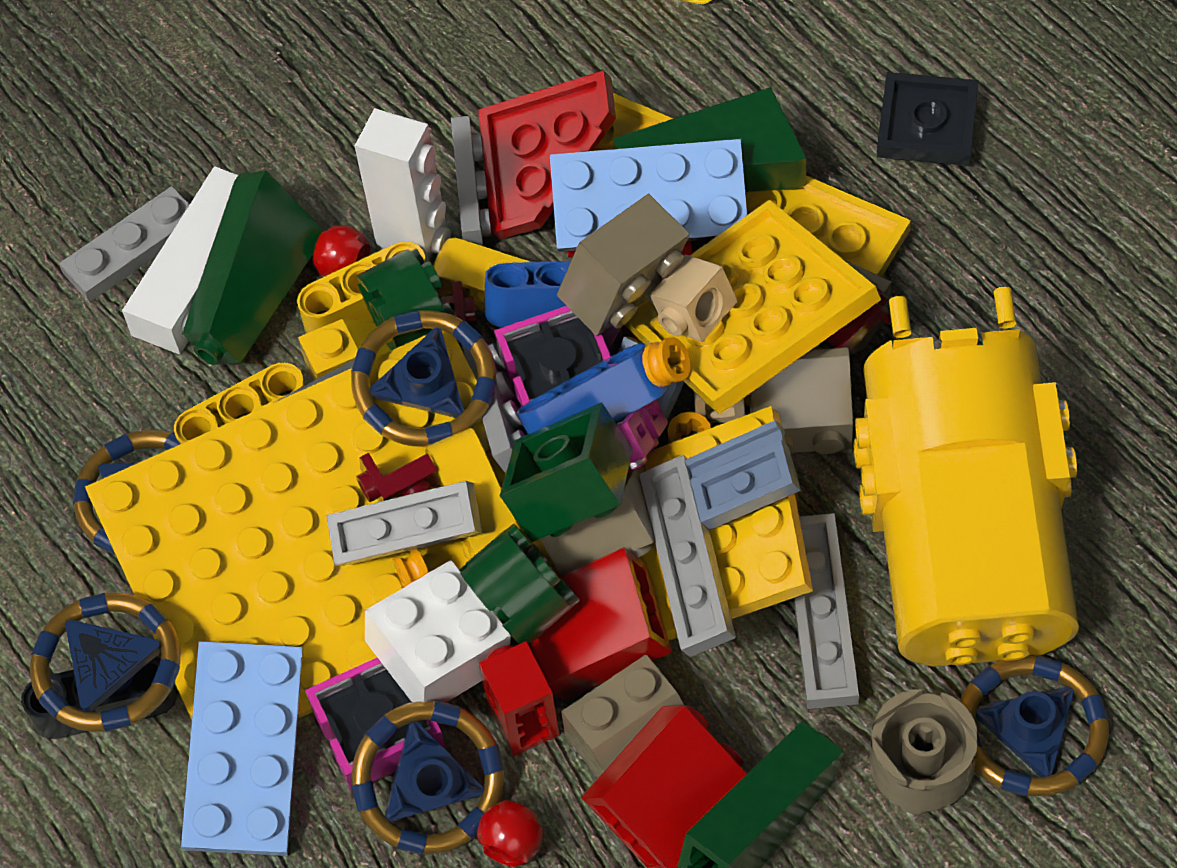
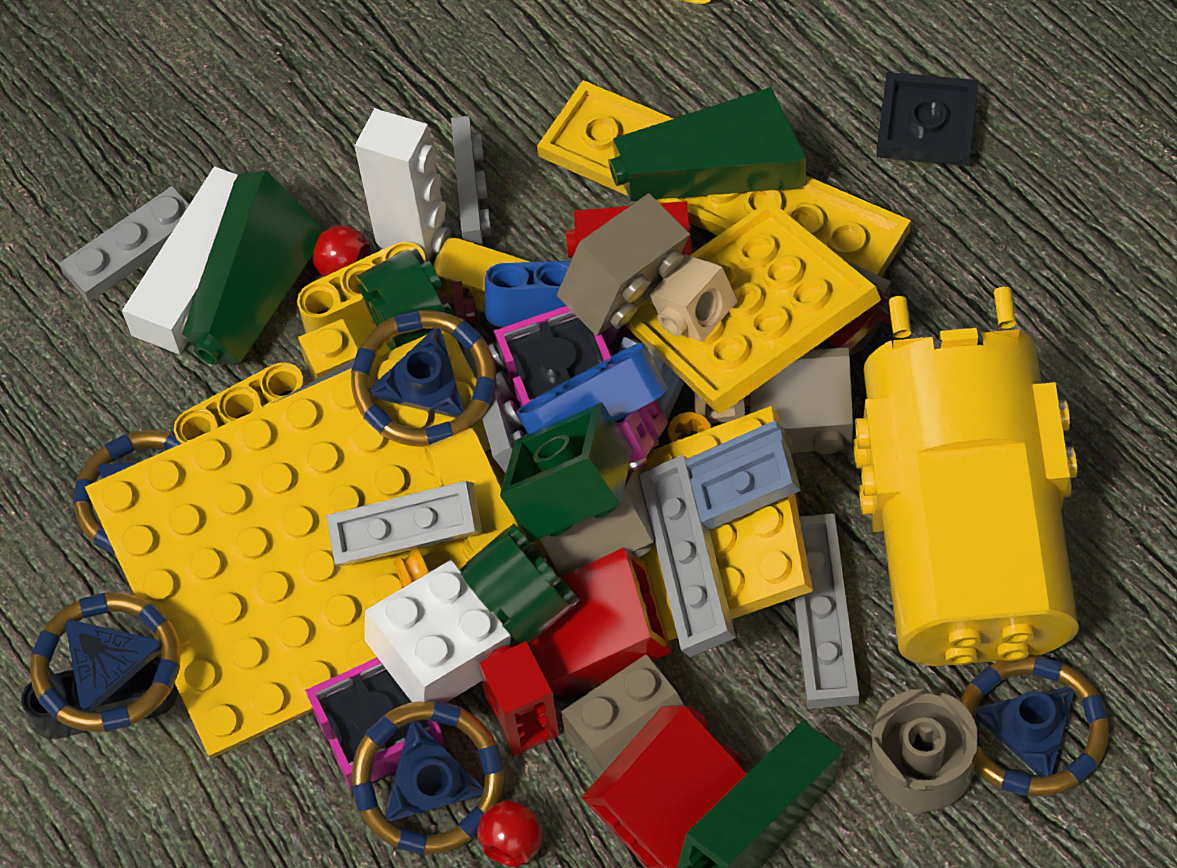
(242, 749): light blue plate -> none
(407, 480): dark red bracket -> none
(524, 134): red plate -> none
(666, 362): light orange bush -> none
(691, 181): light blue plate -> none

